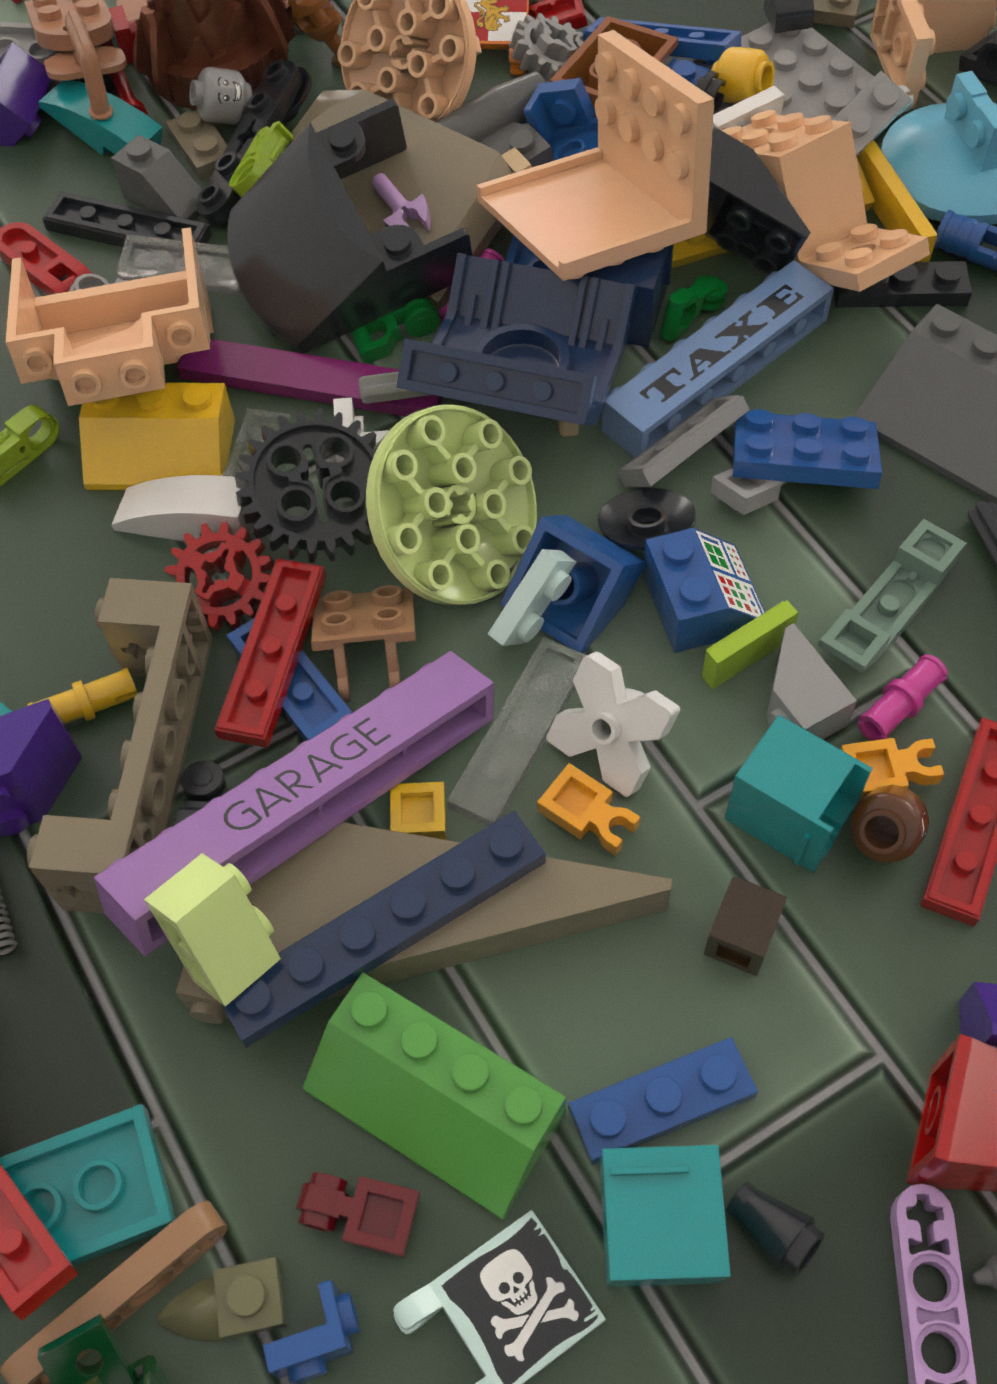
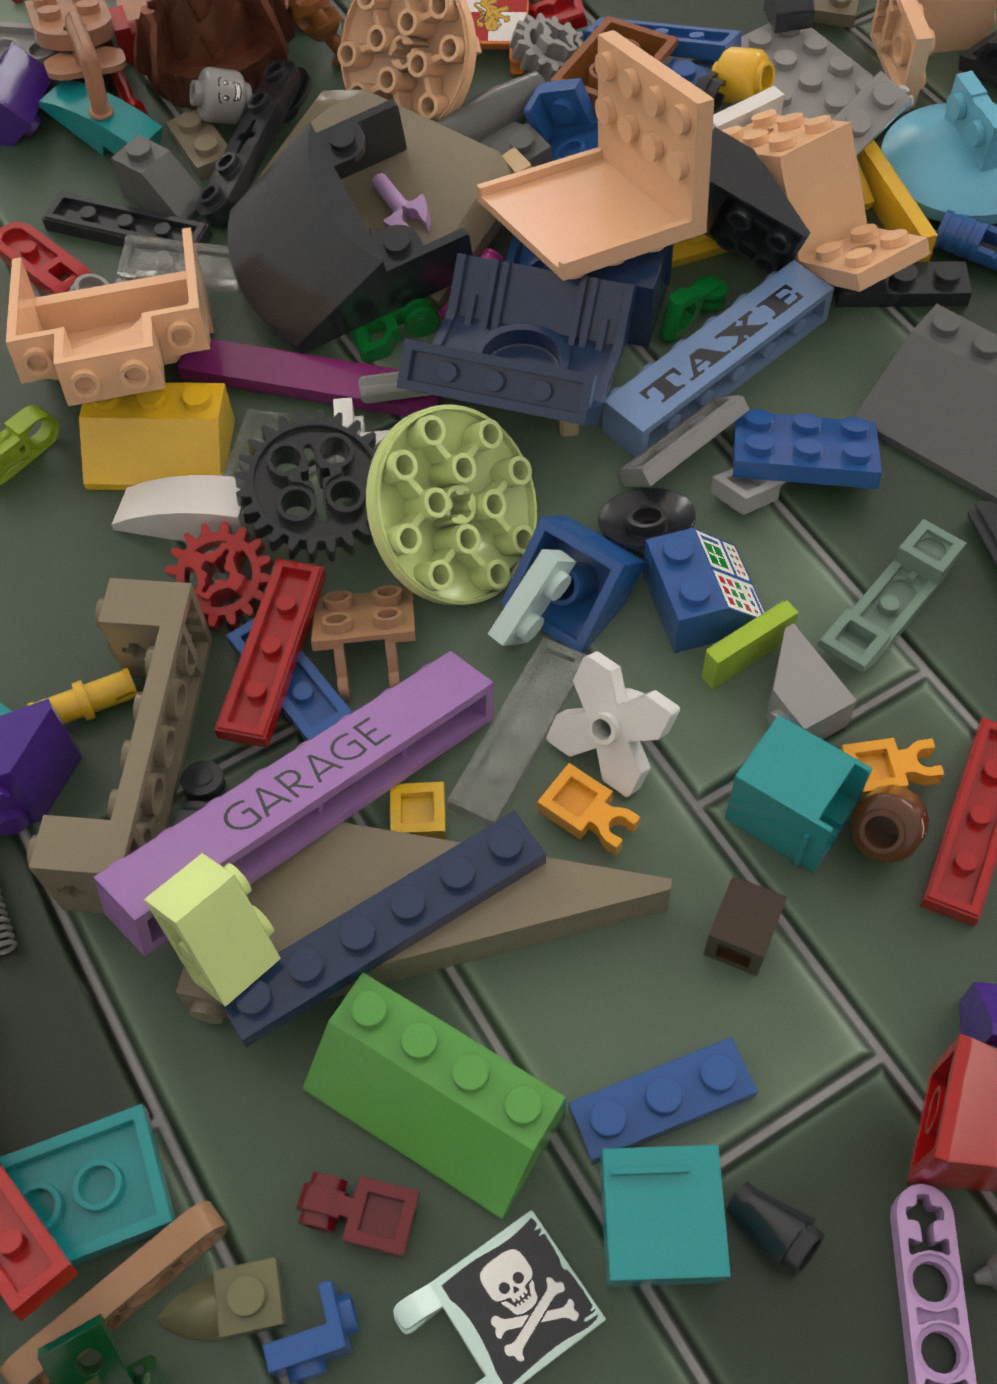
(261, 154): lime piece -> none
(902, 698): dark pink pin -> none

